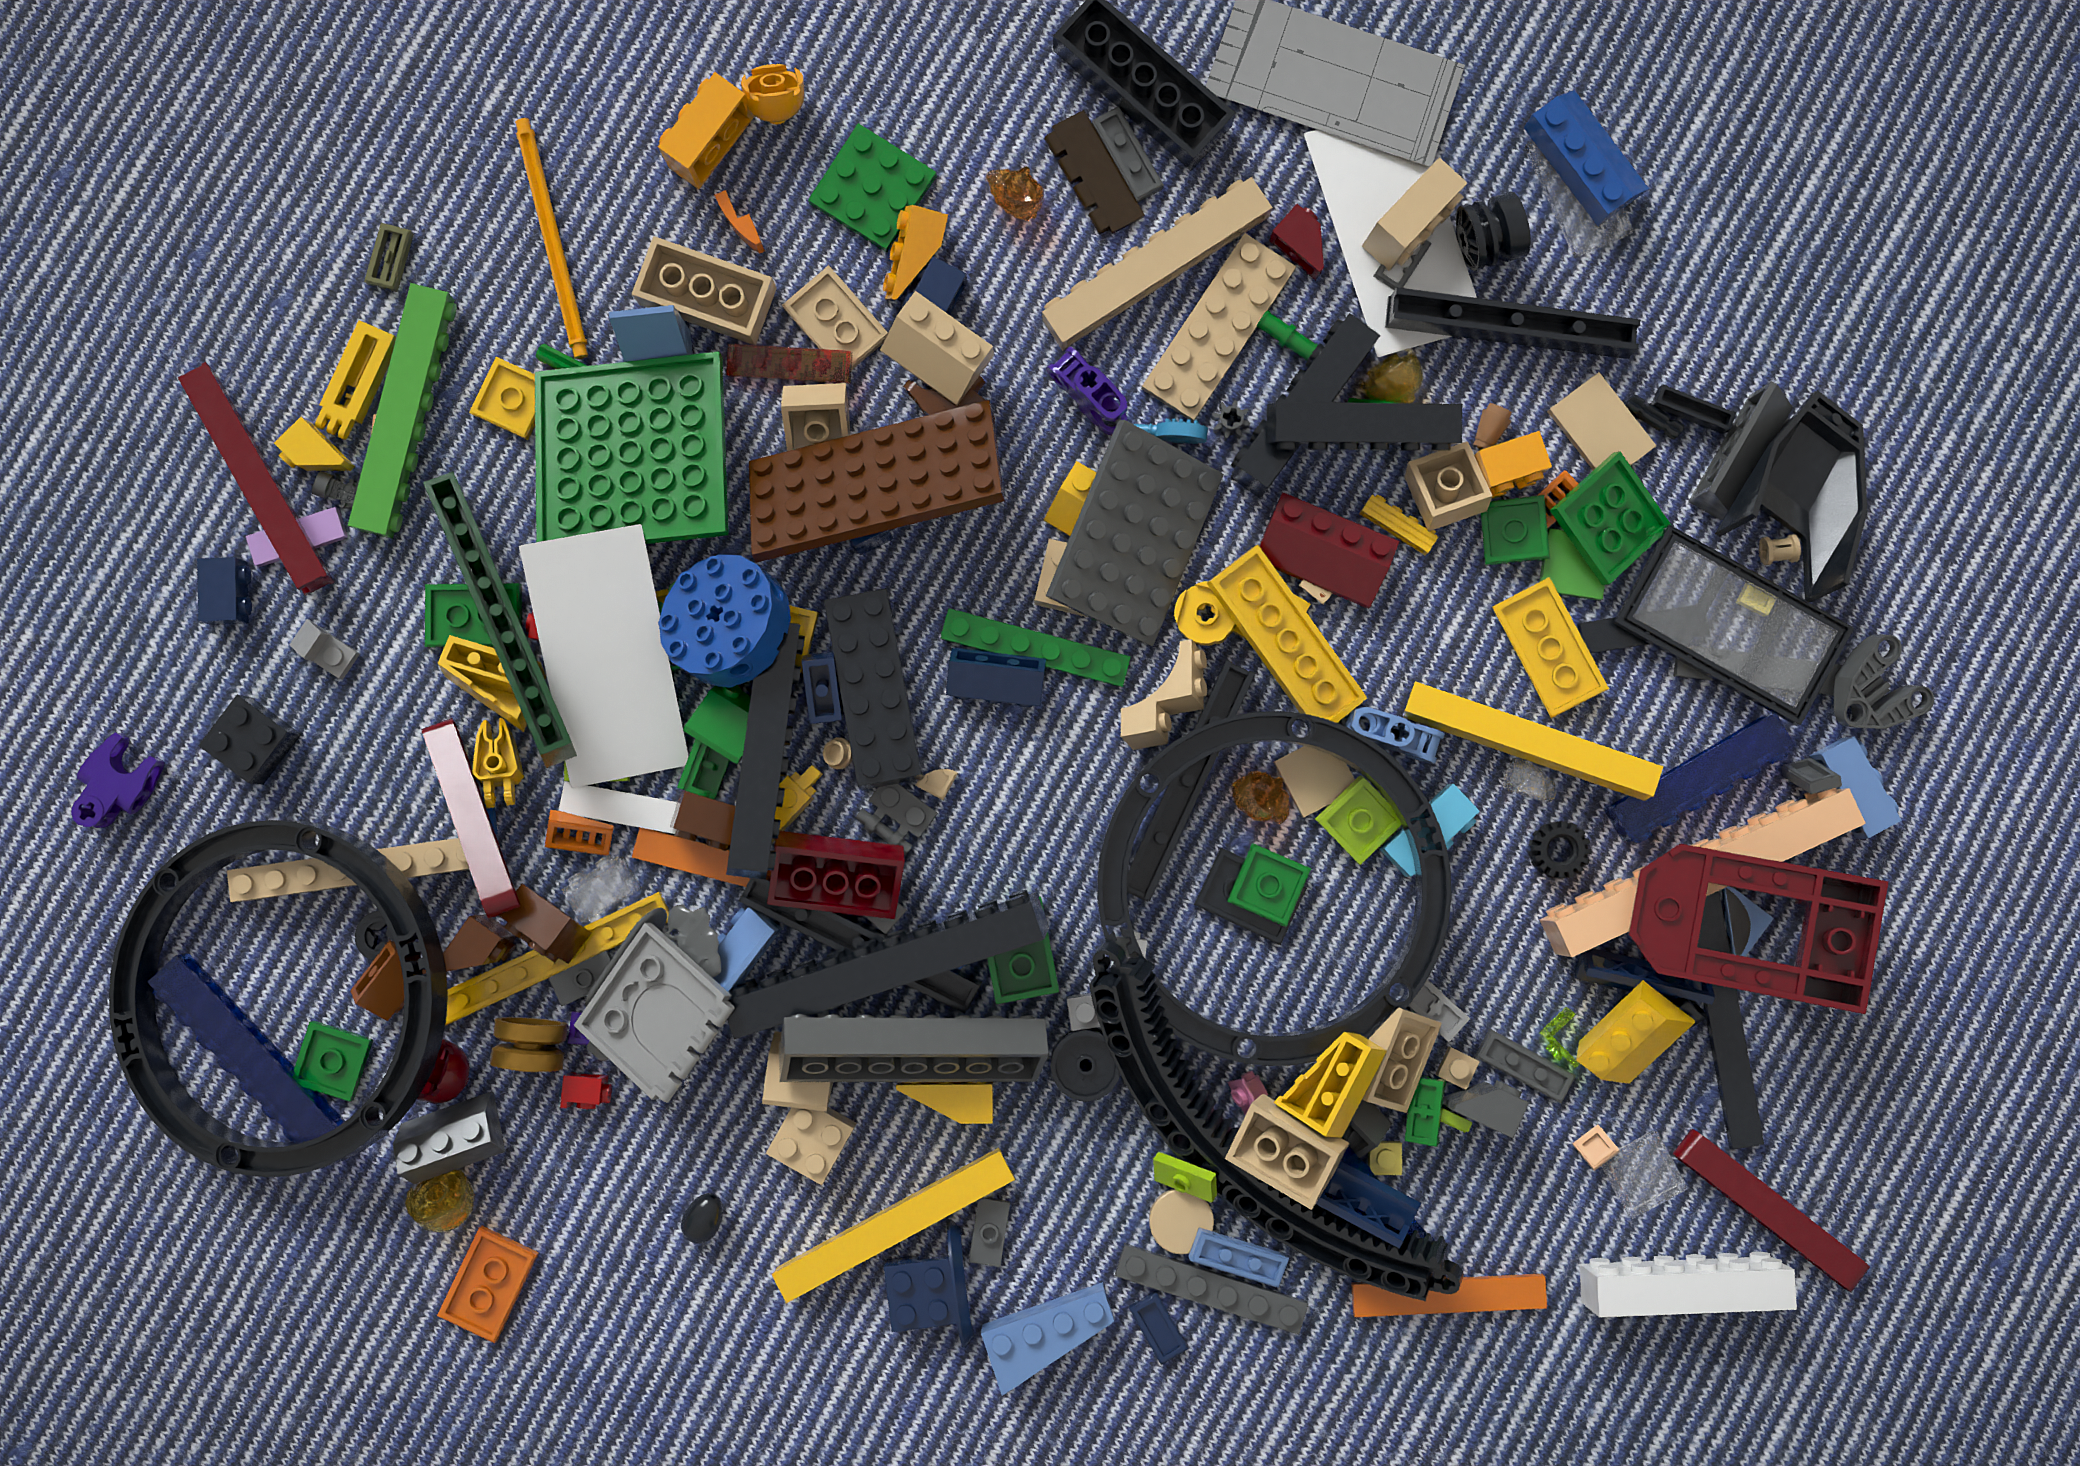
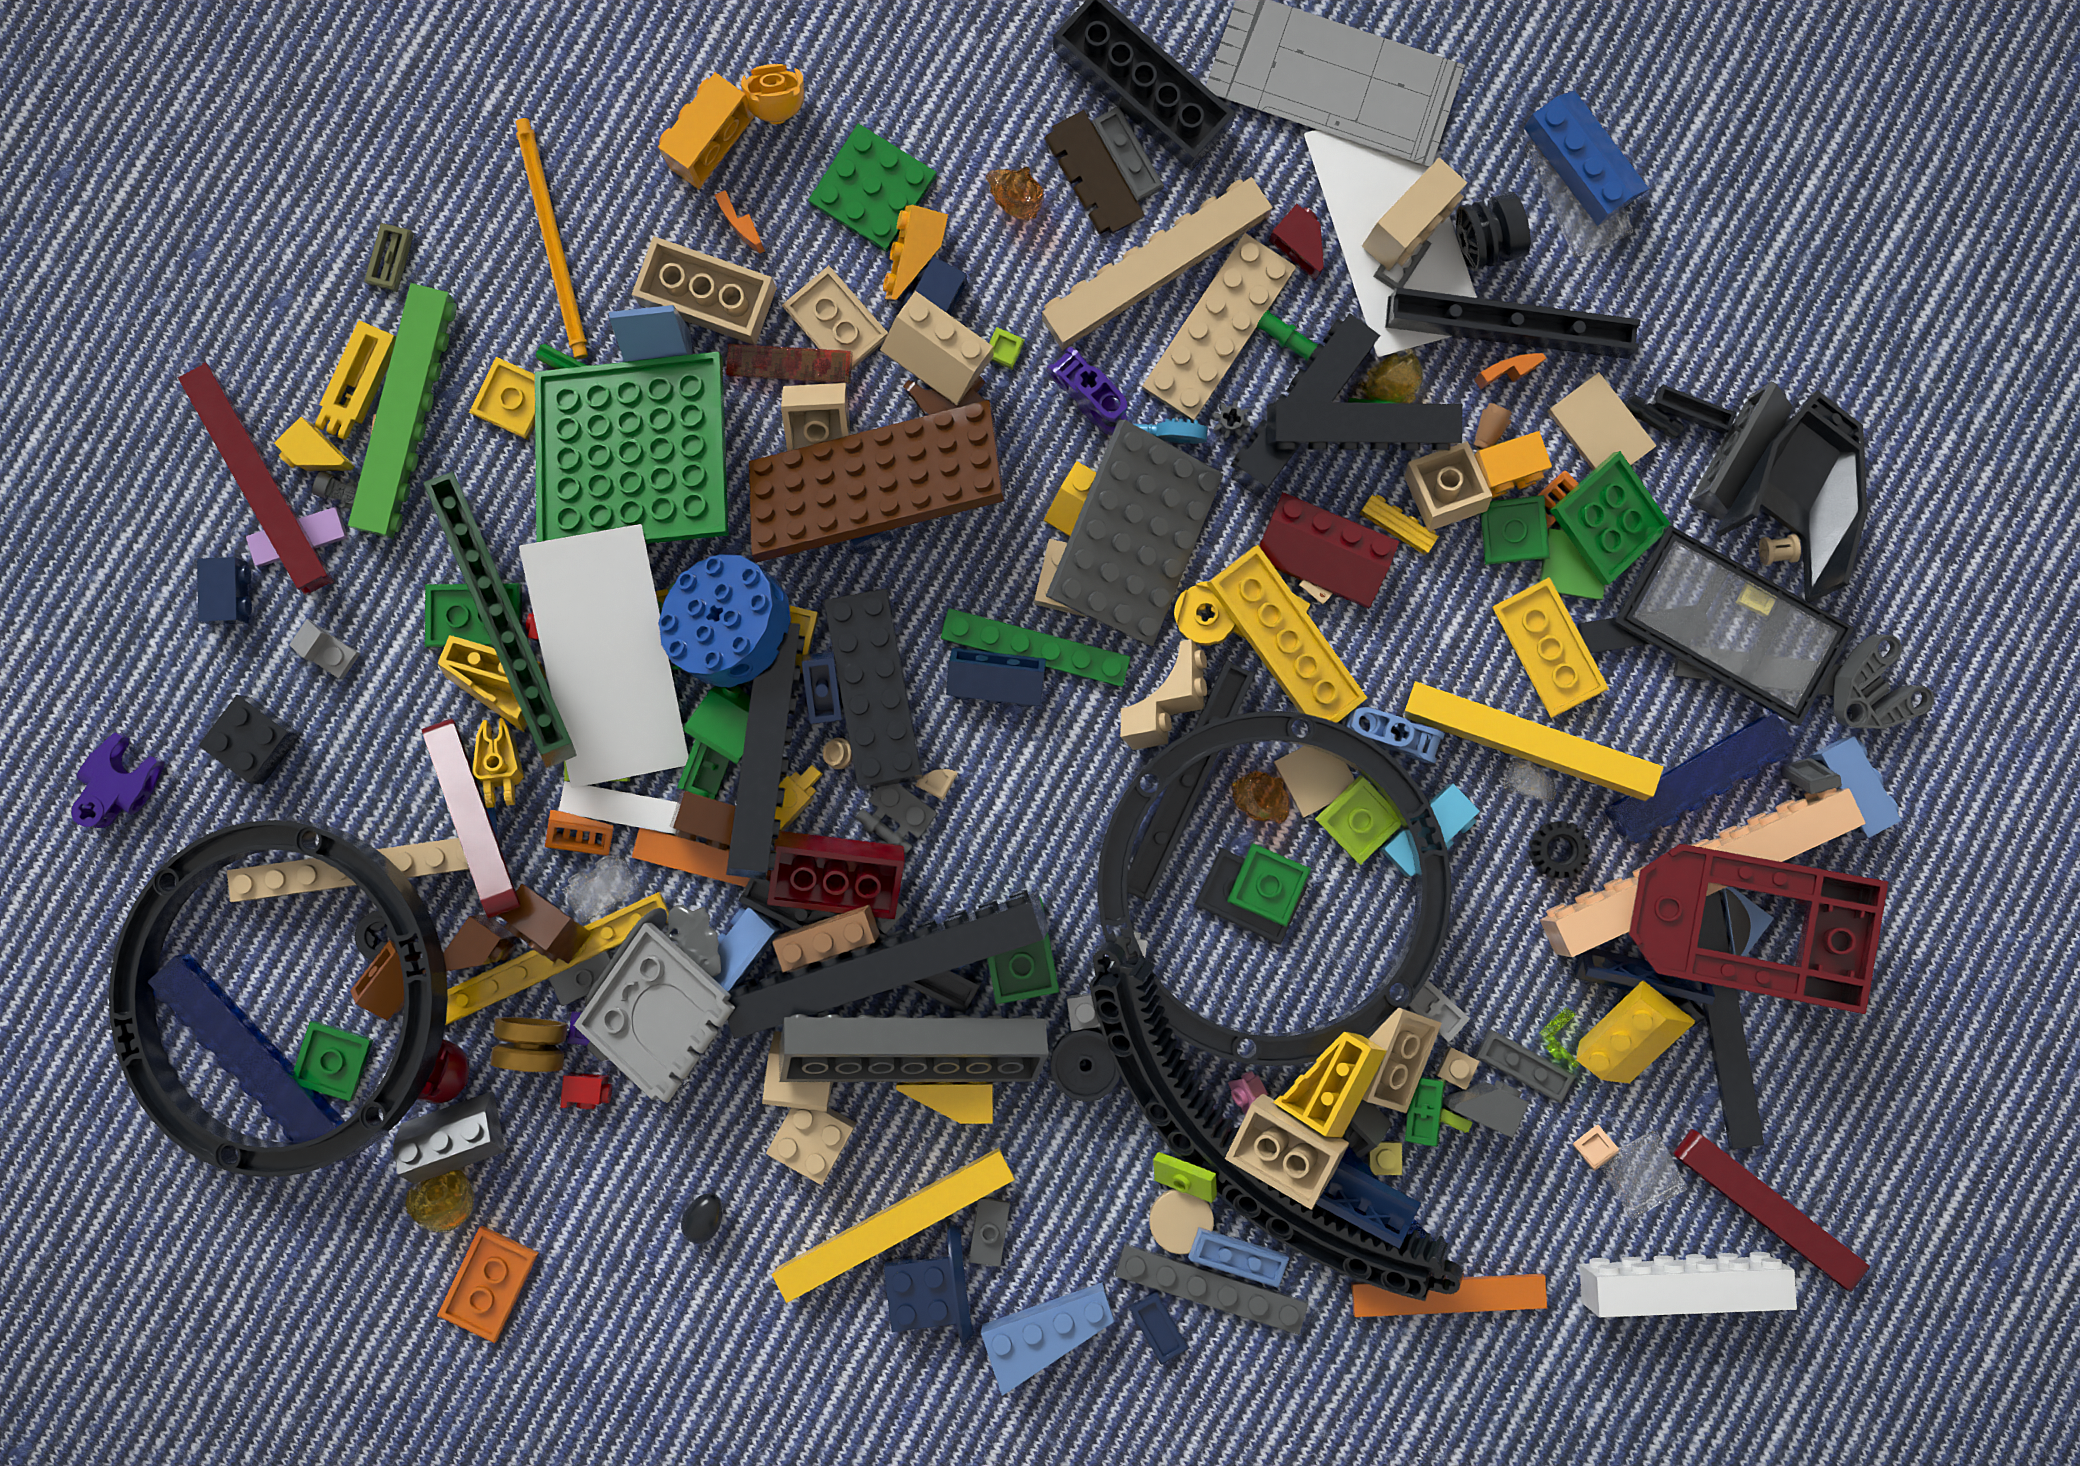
(826, 938): none -> medium nougat brick
(1006, 347): none -> lime tile
(1515, 368): none -> orange slope

